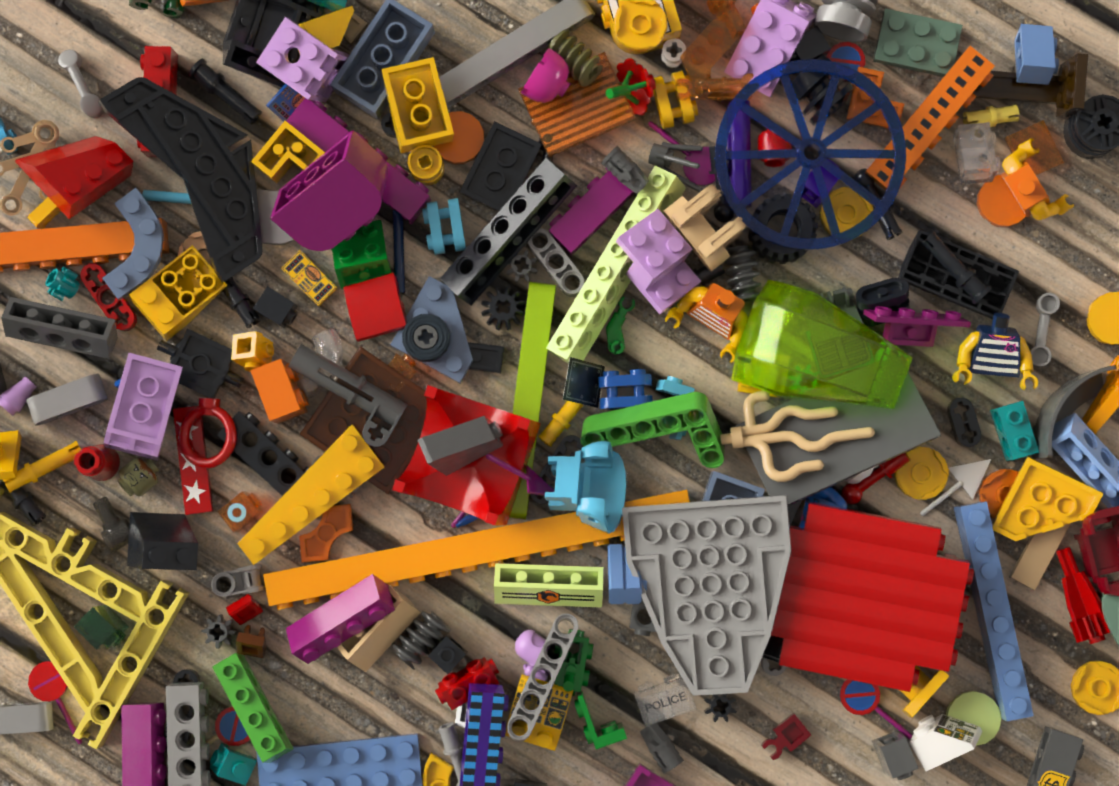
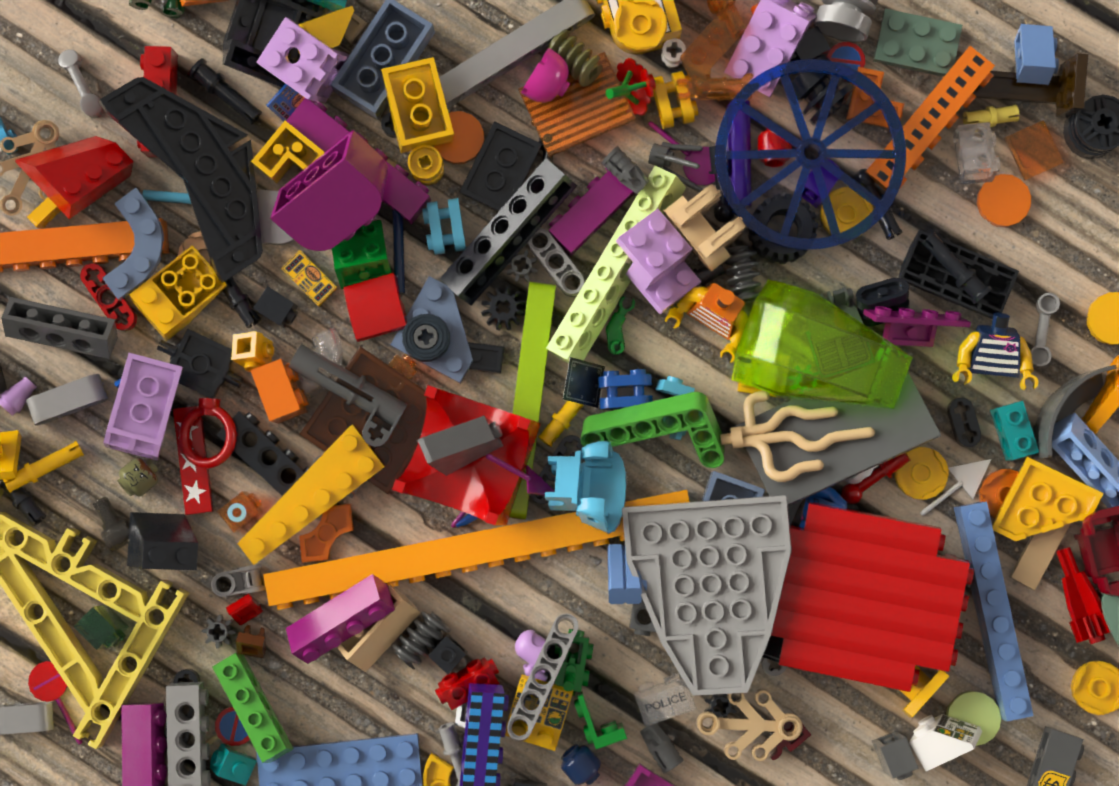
(62, 283): teal gear -> none
(106, 462): red plant -> none
(548, 585): yellowish green brick -> none
(580, 764): none -> dark blue head
(754, 725): none -> tan plant
(863, 698): piece -> none
(1026, 186): torso -> none

